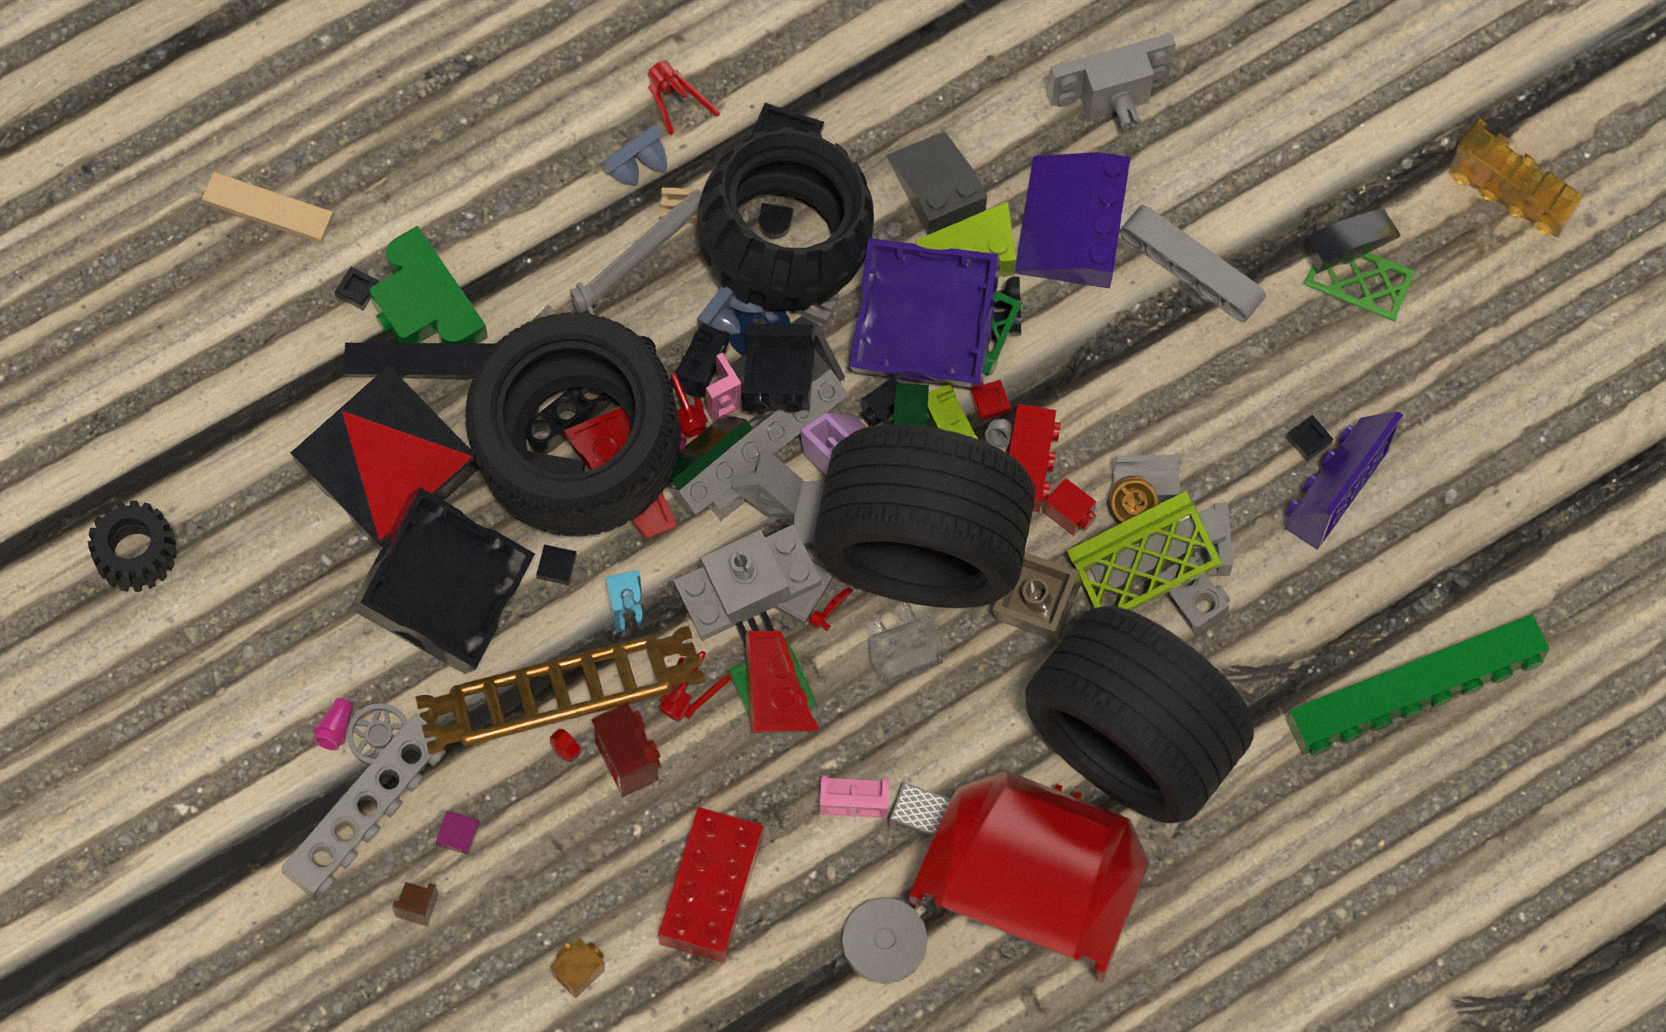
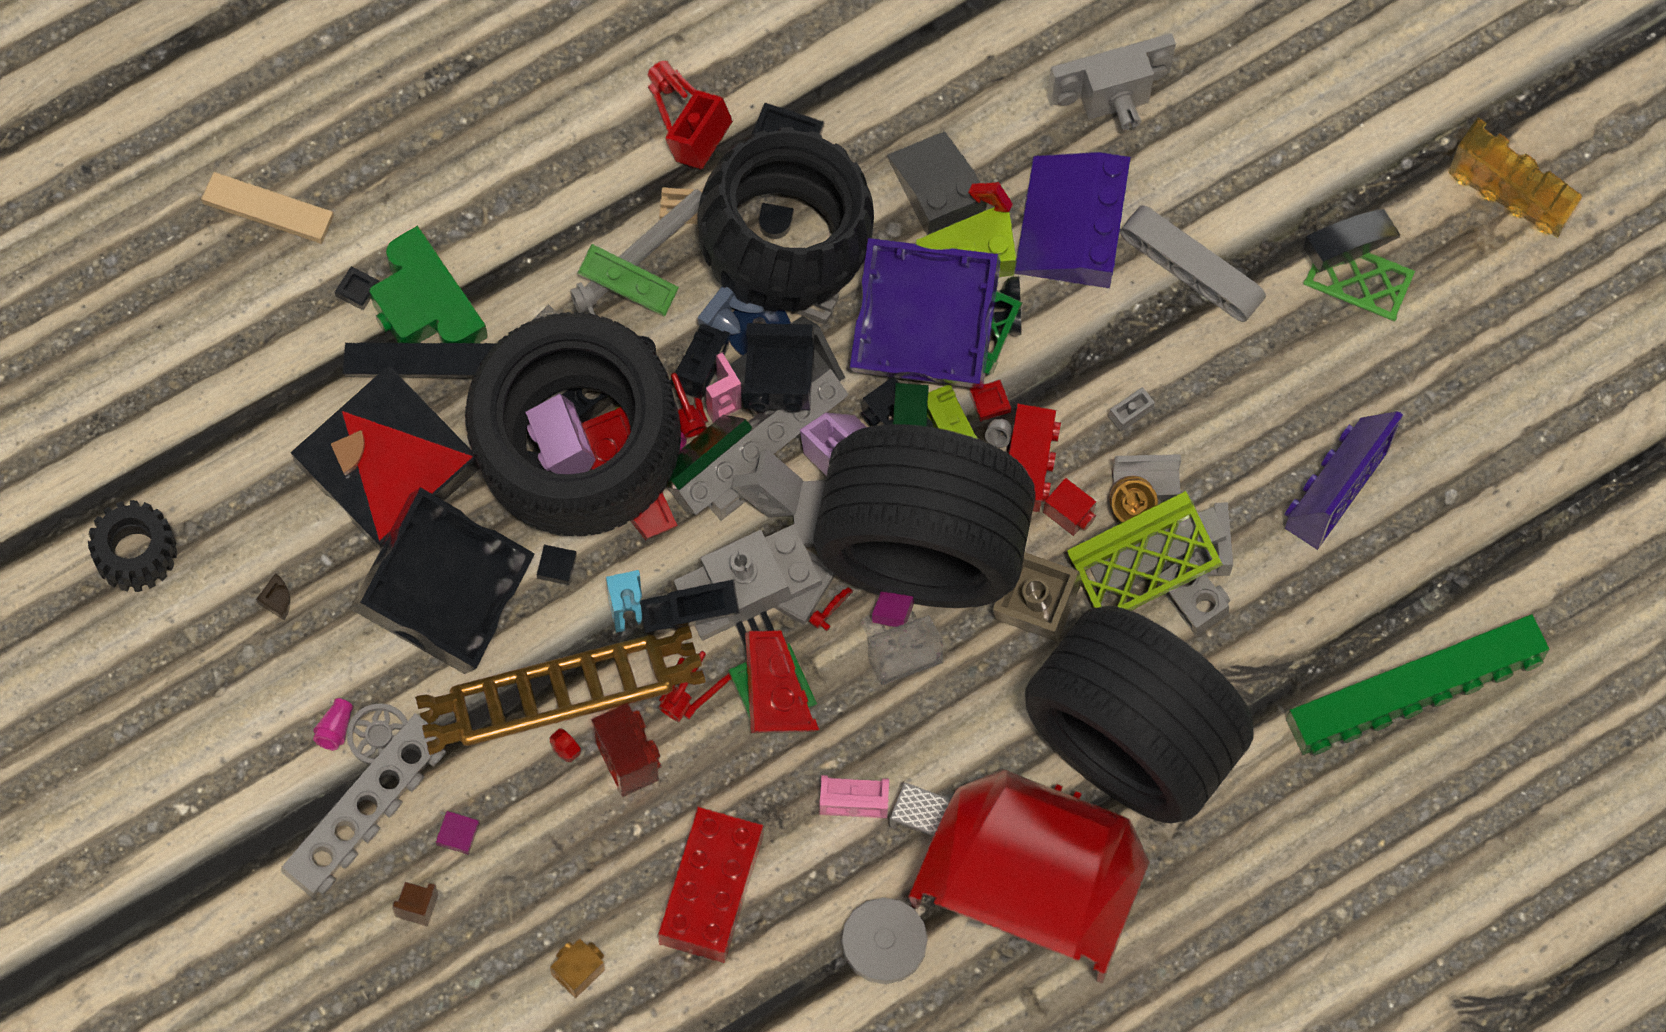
(275, 597): none -> dark brown tile
(349, 451): none -> medium nougat tile
(560, 436): none -> lavender slope
(627, 280): none -> bright green tile
(648, 150): sand blue tile -> none
(689, 607): none -> black slope
(699, 129): none -> red brick
(892, 609): none -> magenta tile
(992, 194): none -> red tile
(1131, 409): none -> light grey piece
(1309, 438): black tile -> none

